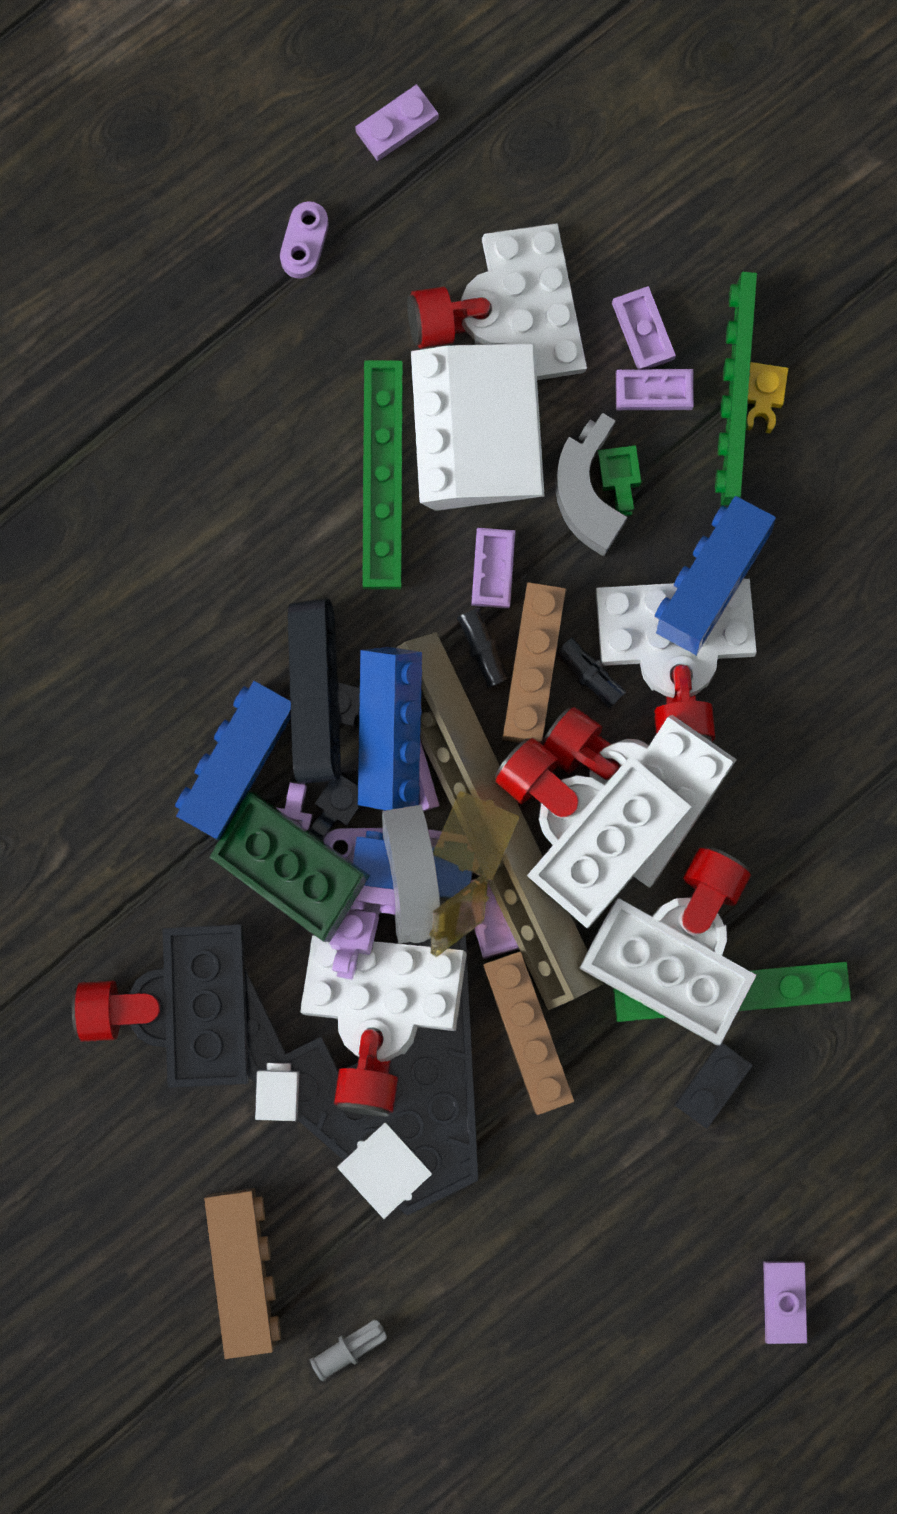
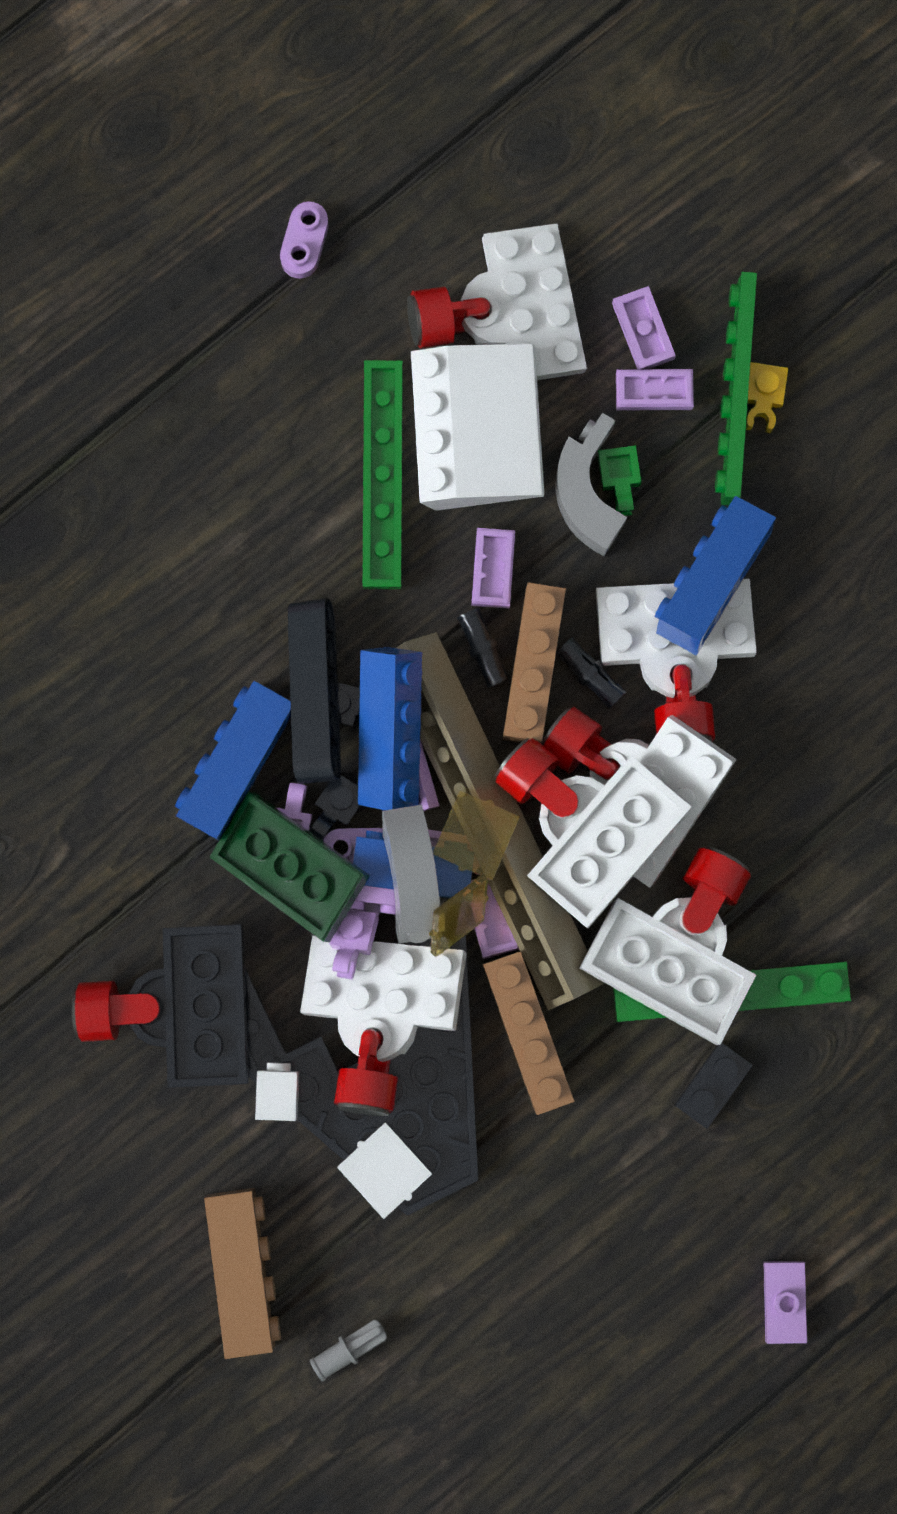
(397, 122): lavender plate -> none

